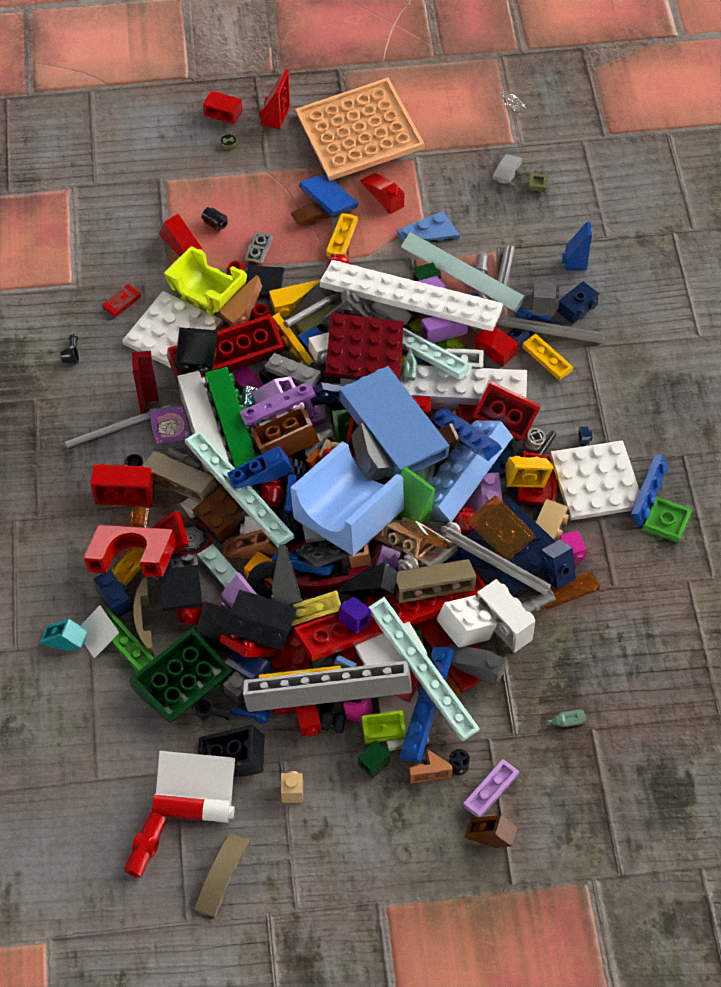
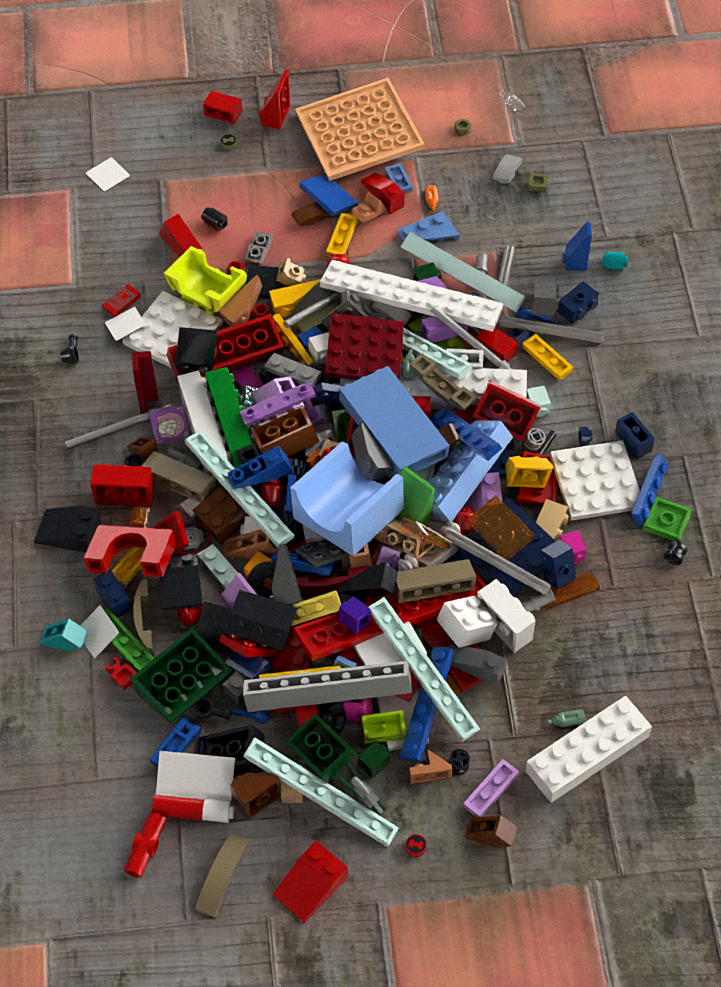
(68, 527): none -> black slope
(107, 174): none -> white sticker
(120, 674): none -> red plate
(125, 323): none -> white sticker
(144, 447): none -> reddish brown slope
(177, 740): none -> blue plate
(247, 453): none -> black slope
(254, 792): none -> reddish brown slope
(290, 274): none -> tan brick
(311, 881): none -> red slope
(320, 792): none -> light aqua tile
(327, 754): none -> dark green slope
(369, 209): none -> nougat slope
(398, 175): none -> medium blue plate
(415, 845): none -> tile
(431, 196): none -> orange piece
(440, 384): none -> dark tan slope
(462, 127): none -> olive tile
(470, 339): none -> light grey bar
(541, 397): none -> light aqua brick
(588, 749): none -> white brick
(614, 260): none -> teal brick
(634, 435): none -> dark blue brick
(675, 553): none -> black wheel

